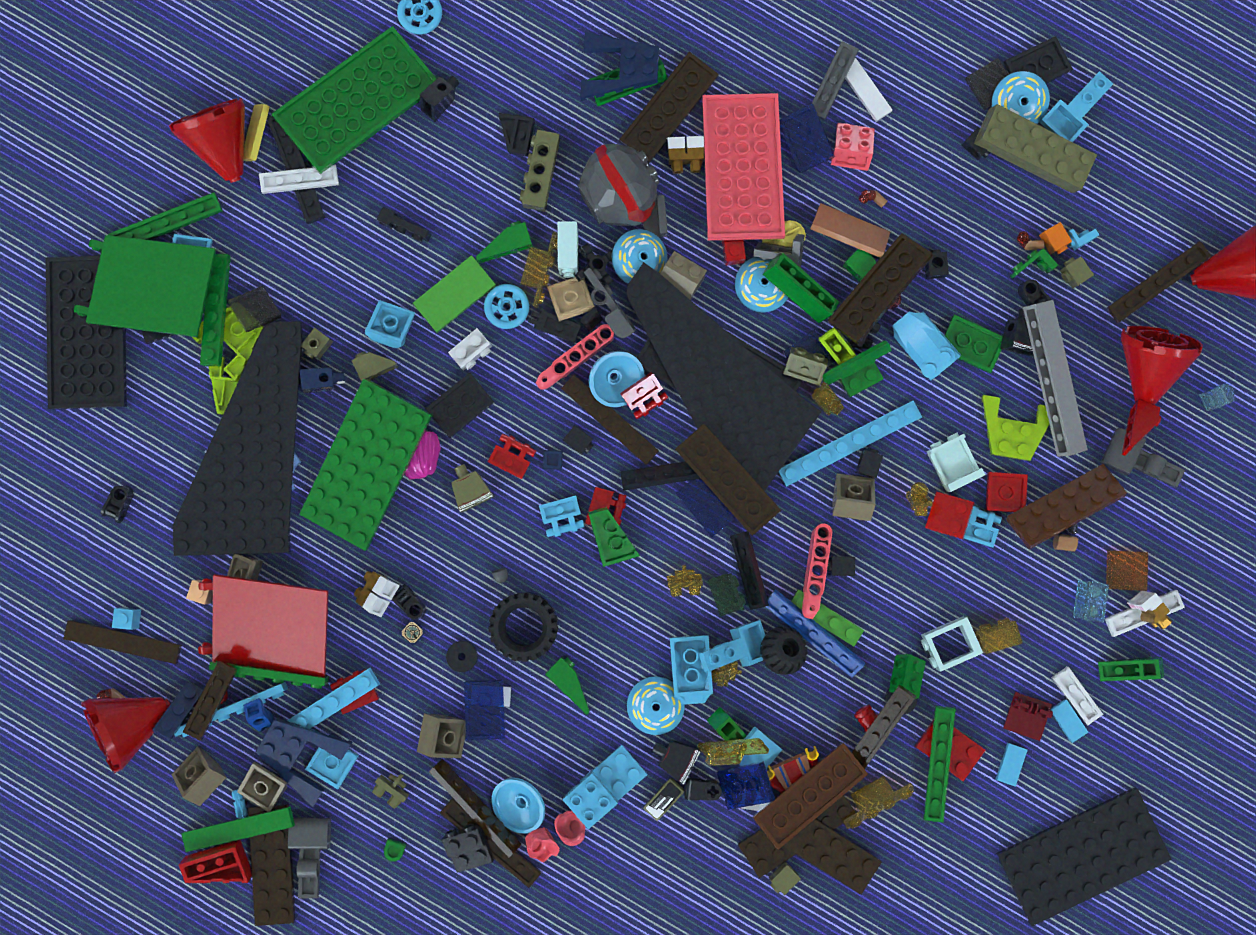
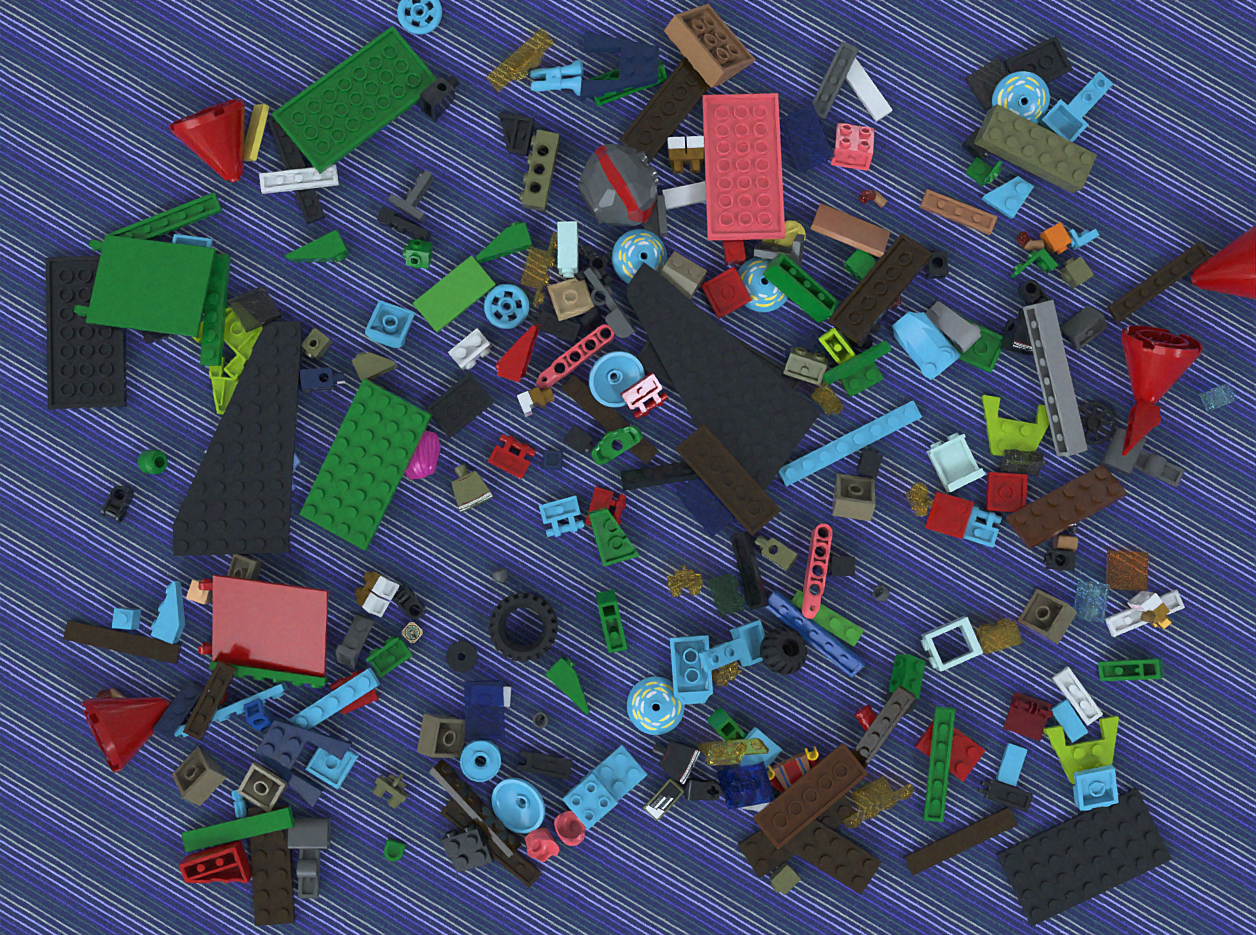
(152, 461): none -> green head
(171, 617): none -> medium azure slope
(324, 249): none -> green slope
(354, 641): none -> dark grey bracket
(389, 656): none -> green bracket
(414, 196): none -> dark grey bracket
(418, 253): none -> green brick
(476, 771): none -> medium azure wheel
(516, 360): none -> red slope
(521, 60): none -> clear yellow bracket
(535, 398): none -> pearl gold hips
(538, 717): none -> dark grey hinge
(545, 764): none -> black plate
(554, 78): none -> medium azure piece
(604, 450): none -> green piece
(611, 621): none -> green slope
(685, 195): none -> white tile
(708, 44): none -> medium nougat slope
(726, 292): none -> red plate
(783, 558): none -> olive torso
(881, 589): none -> dark grey hinge
(958, 212): none -> nougat tile
(959, 331): none -> light grey door
(960, 840): none -> dark brown tile
(982, 172): none -> green bracket
(1007, 795): none -> black hinge
(1009, 196): none -> medium azure wing
(1021, 462): none -> clear smoke bracket
(1047, 616): none -> dark tan slope
(1068, 560): none -> black brick
(1084, 327): none -> dark grey panel
(1084, 754): none -> lime wing
(1094, 422): none -> black wheel
(1095, 788): none -> medium azure plate

